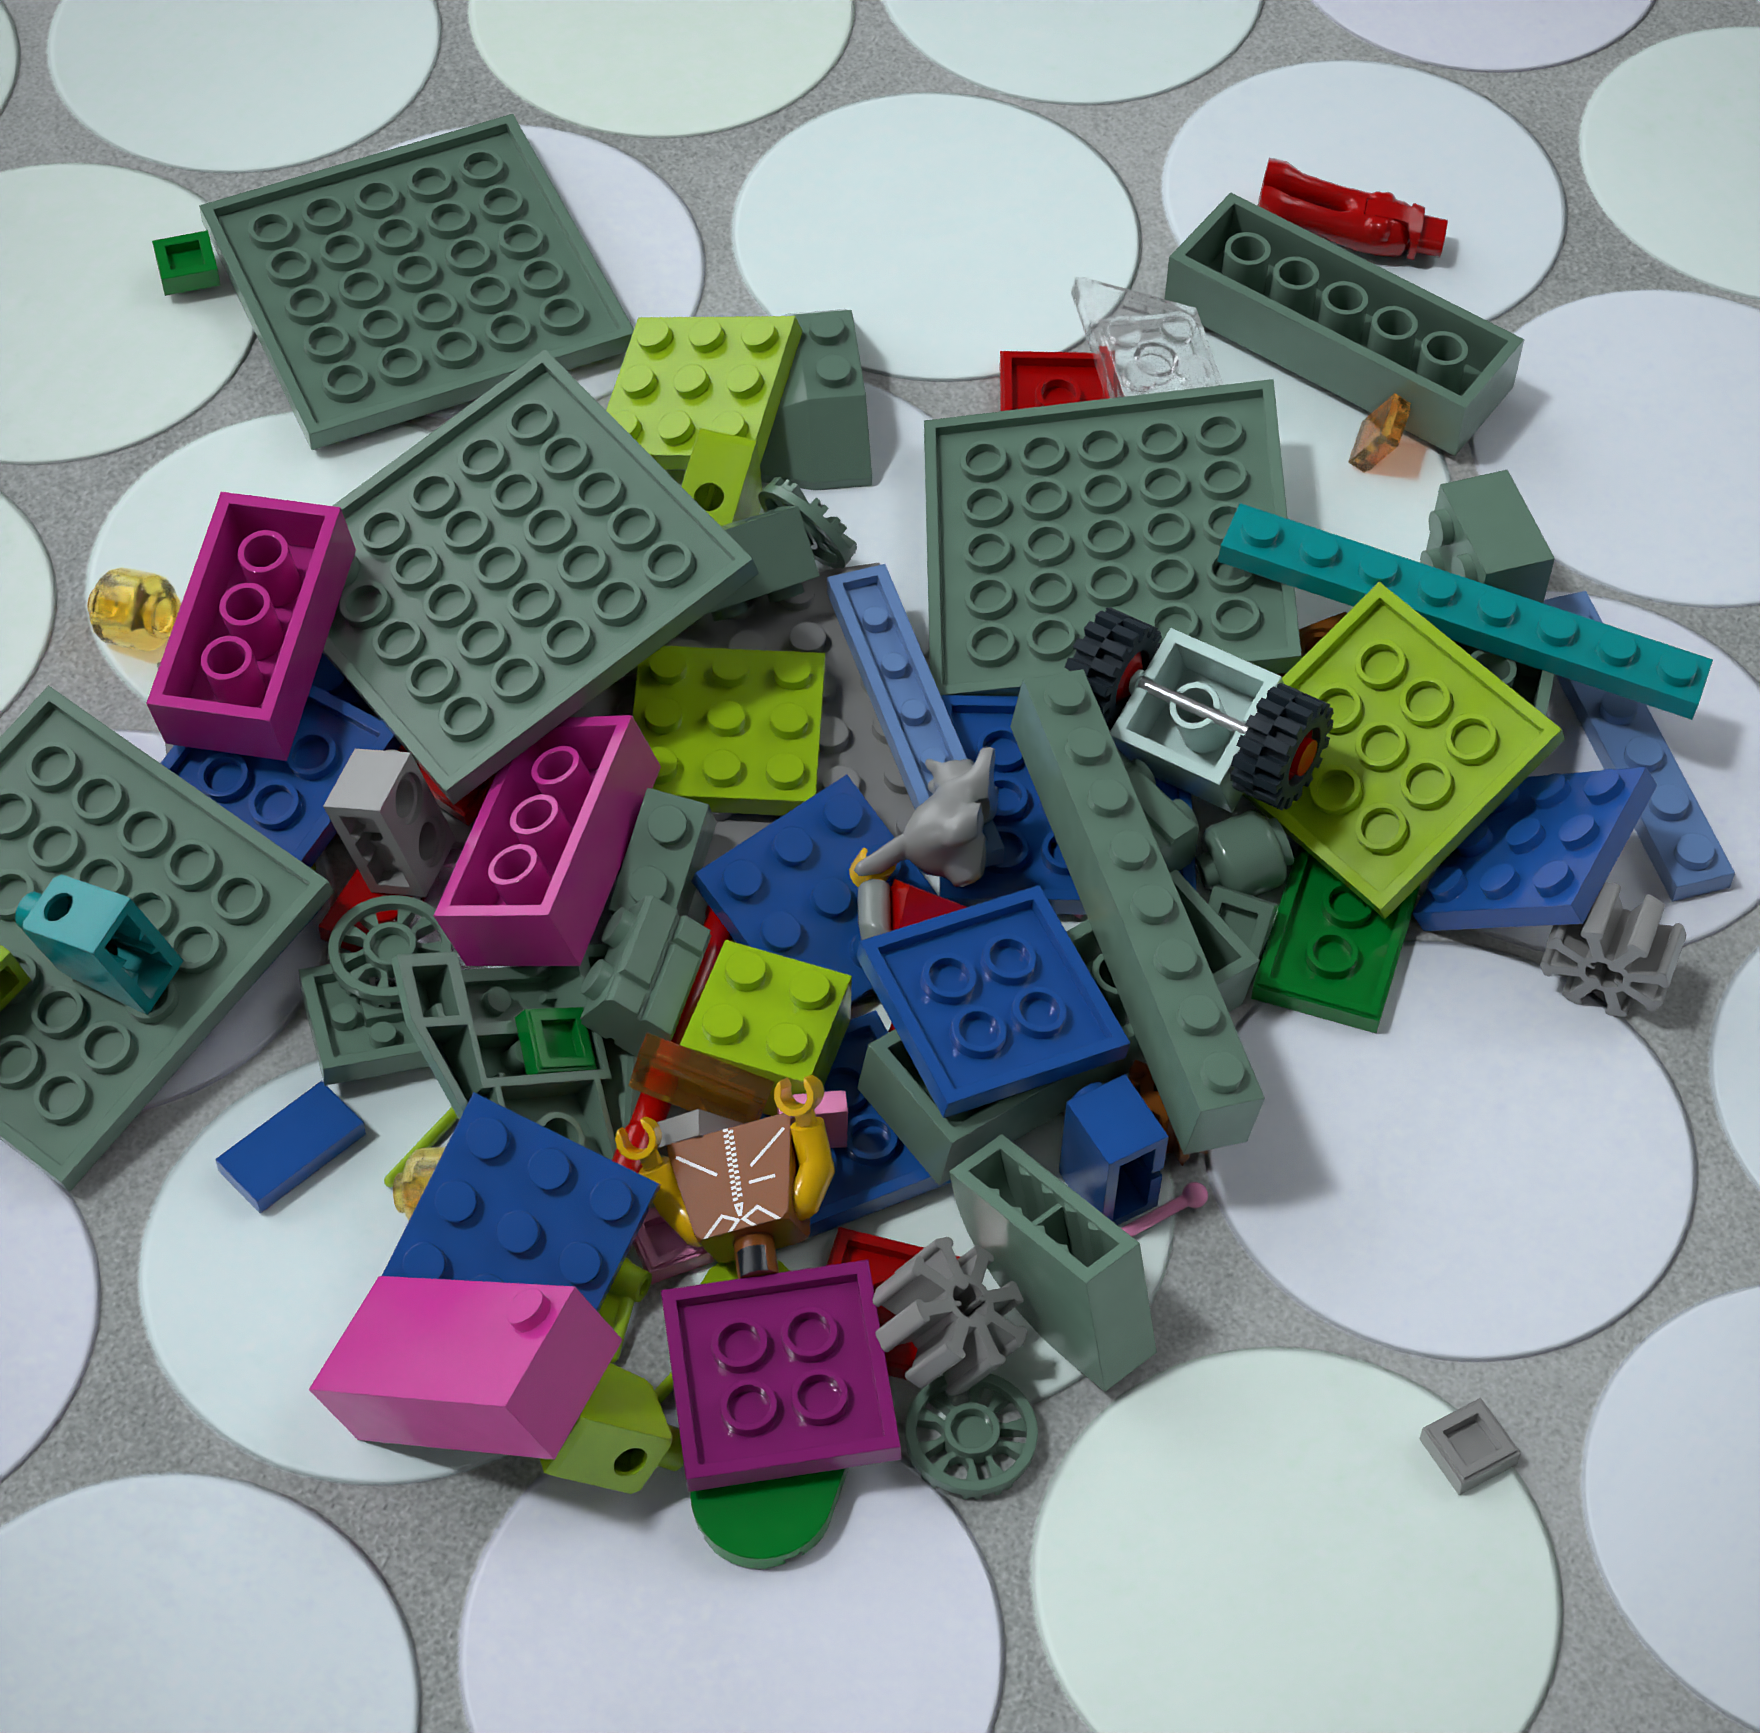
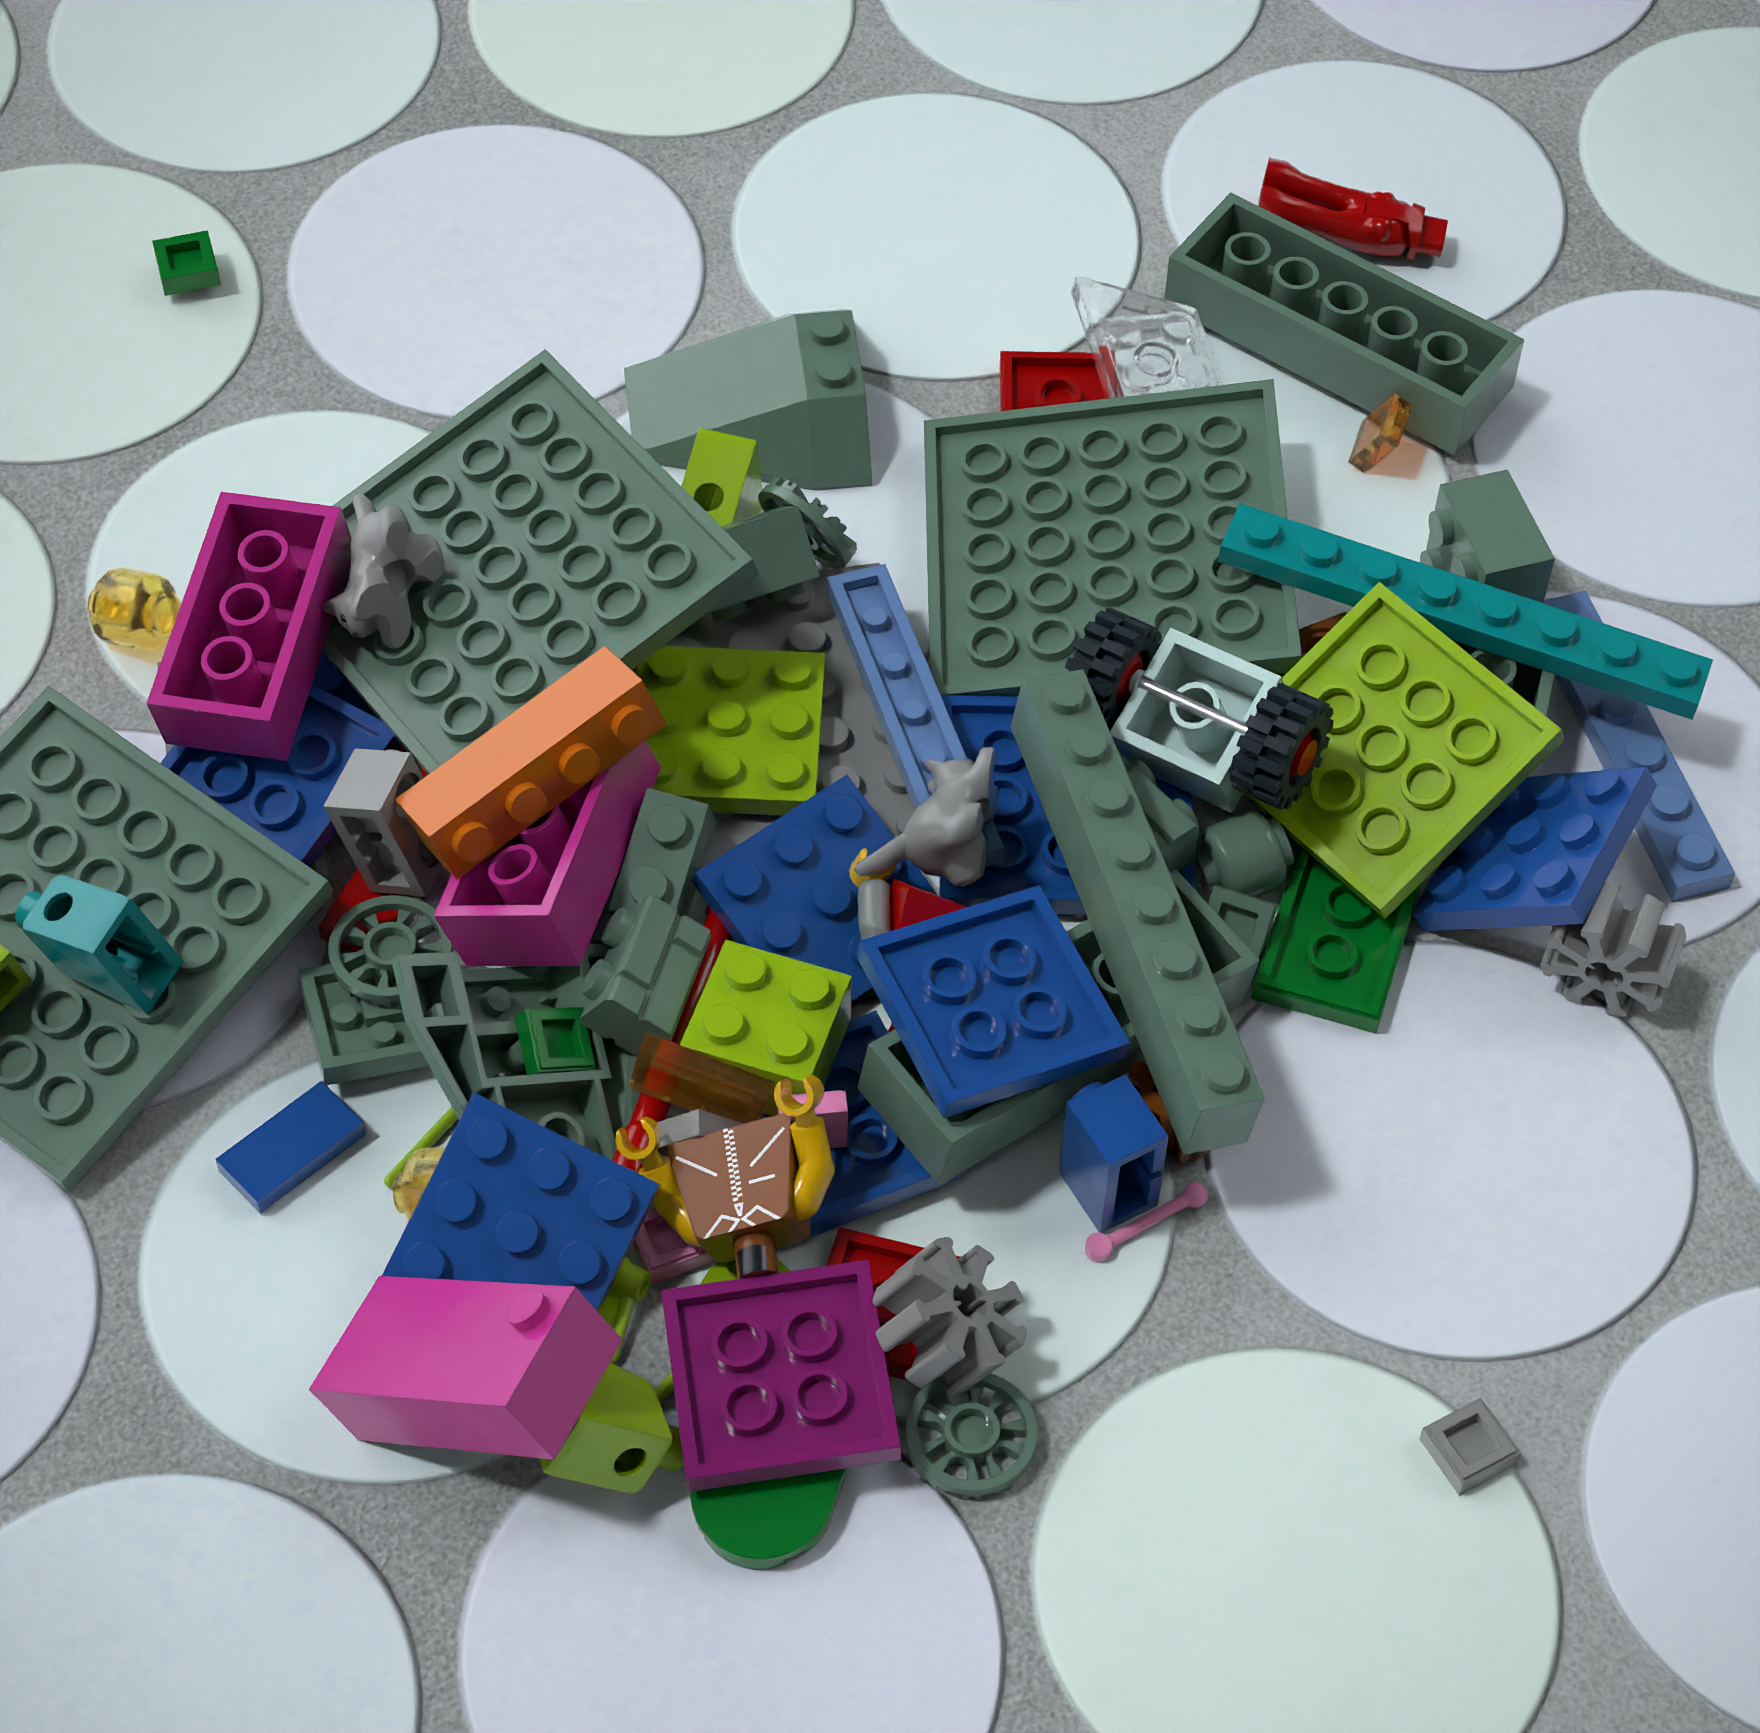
(382, 570): none -> light grey animal
(413, 279): sand green plate -> none
(531, 761): none -> orange brick
(704, 376): lime plate -> none
(1069, 1260): sand green brick -> none

